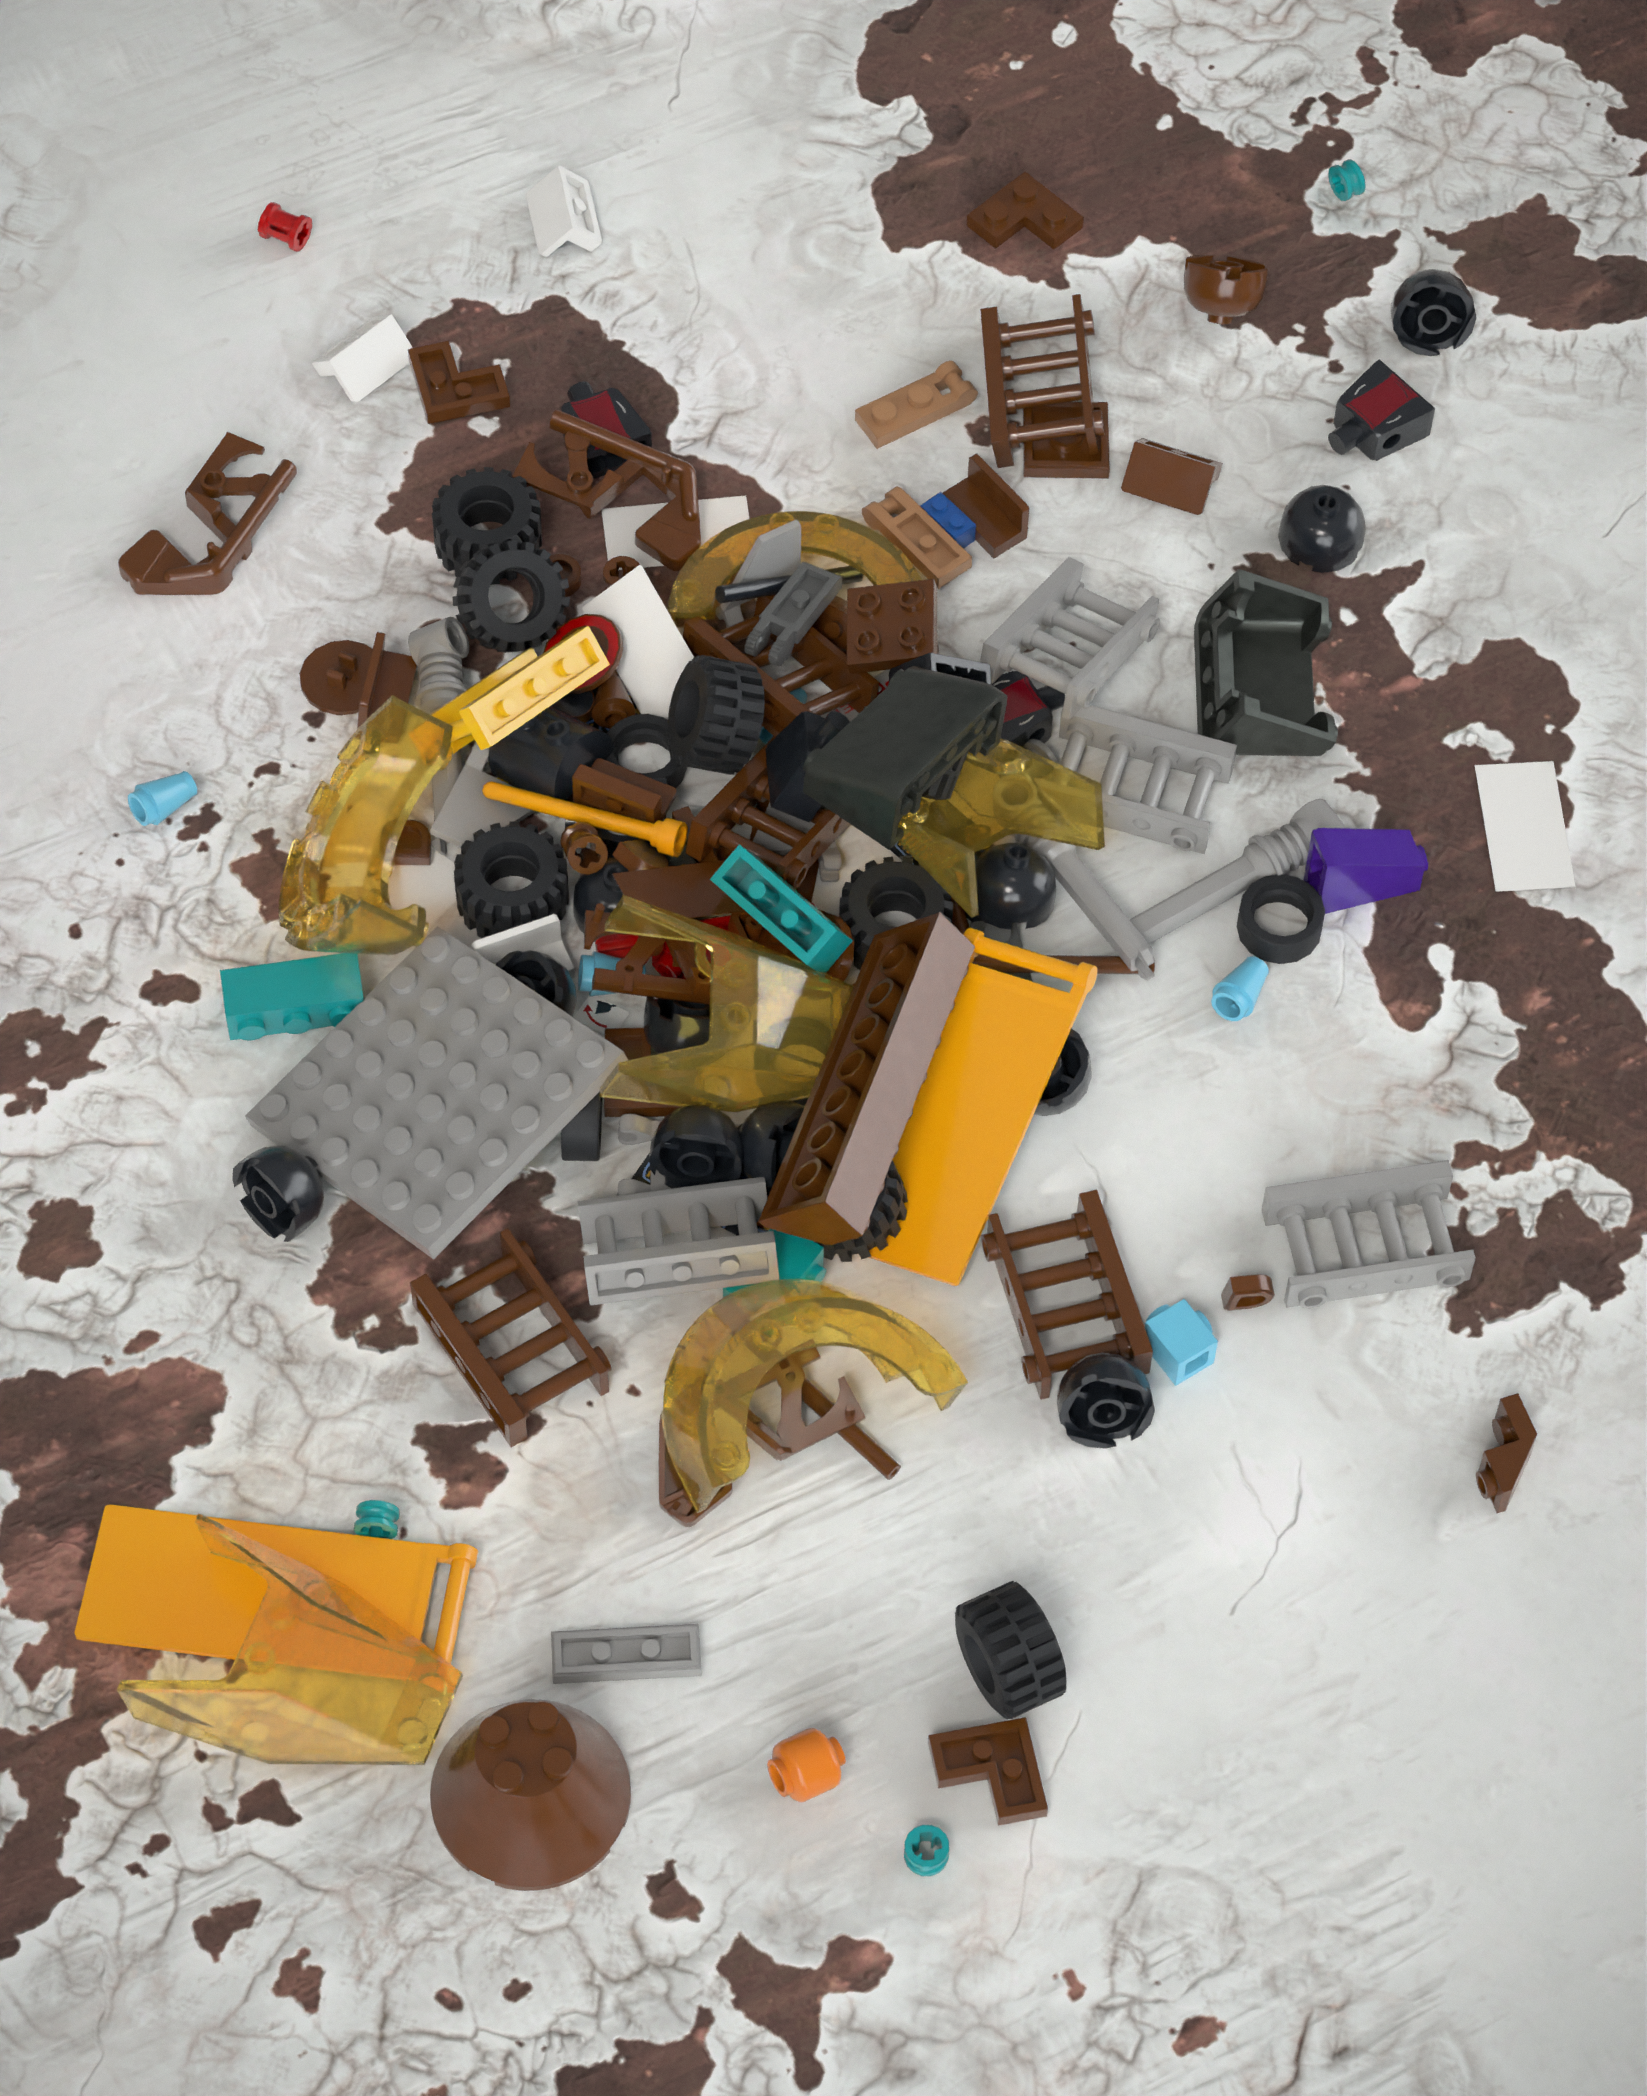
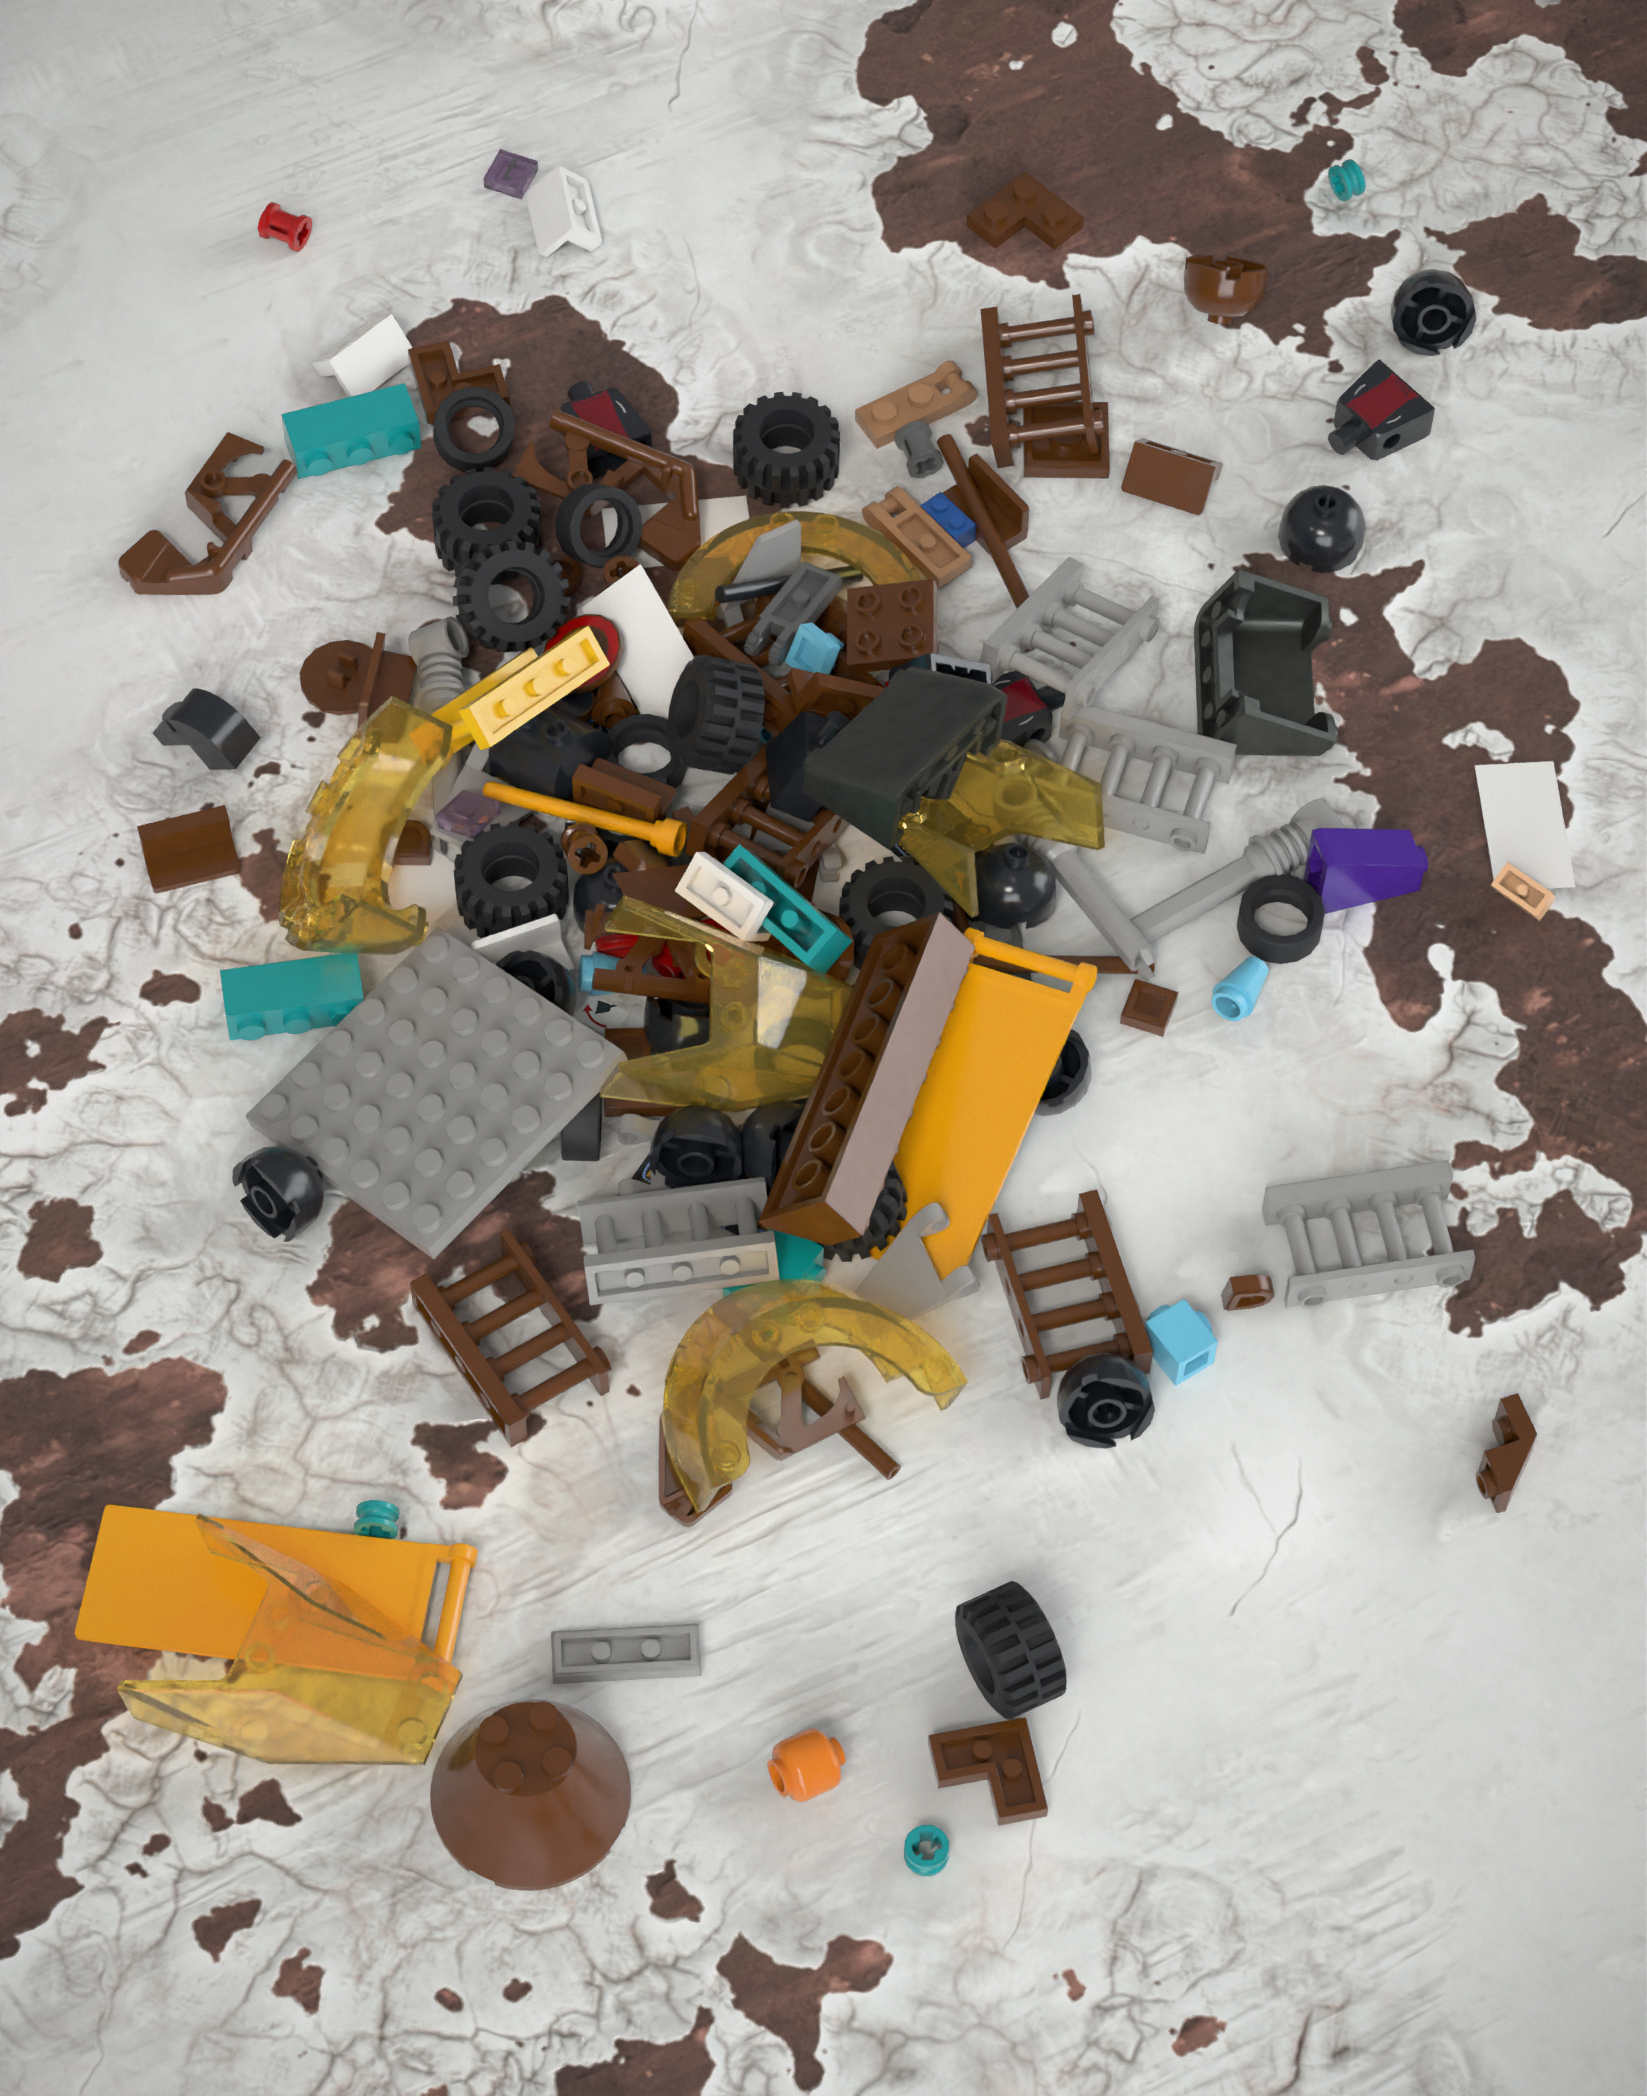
(161, 797): medium azure cone -> none
(189, 849): none -> reddish brown panel
(210, 728): none -> black brick
(351, 431): none -> teal brick
(467, 814): none -> tile
(479, 398): none -> black tyre
(510, 174): none -> clear purple tile
(570, 517): none -> black tyre
(725, 898): none -> white panel
(786, 476): none -> black tyre
(813, 650): none -> medium azure tile
(828, 693): none -> reddish brown panel
(906, 1276): none -> light grey flag
(918, 449): none -> dark grey bush
(983, 519): none -> reddish brown piece
(1149, 1007): none -> reddish brown tile
(1523, 891): none -> light nougat piece

